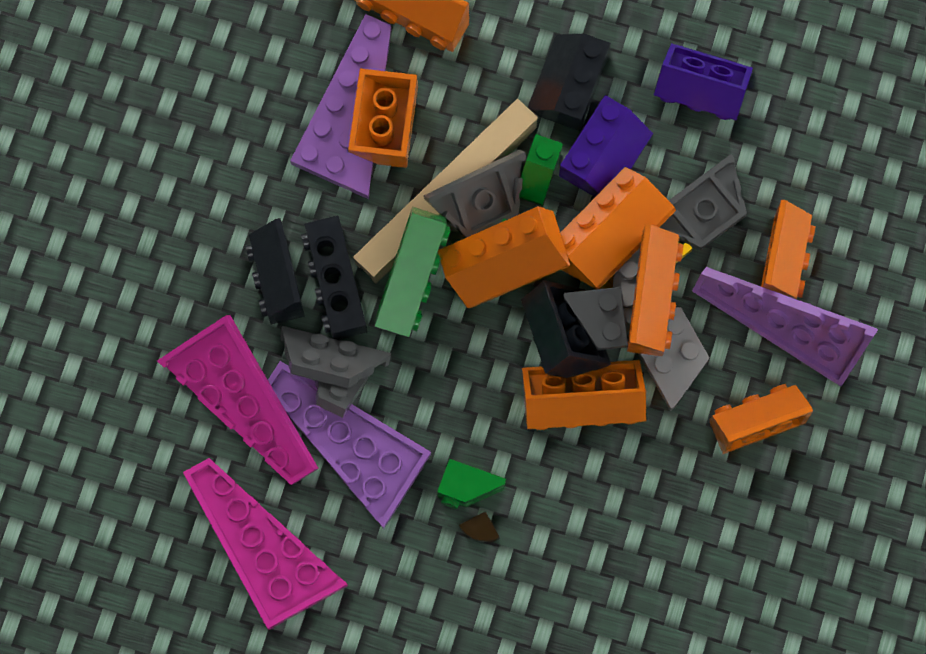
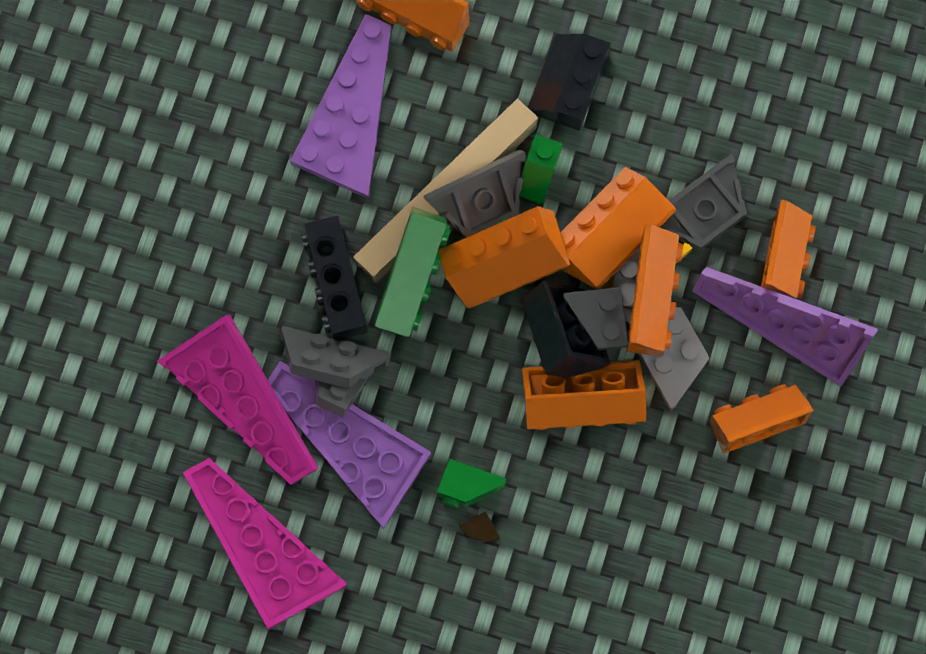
(274, 273): black slope -> none
(383, 117): orange slope -> none
(604, 147): dark purple slope -> none
(703, 82): dark purple slope -> none

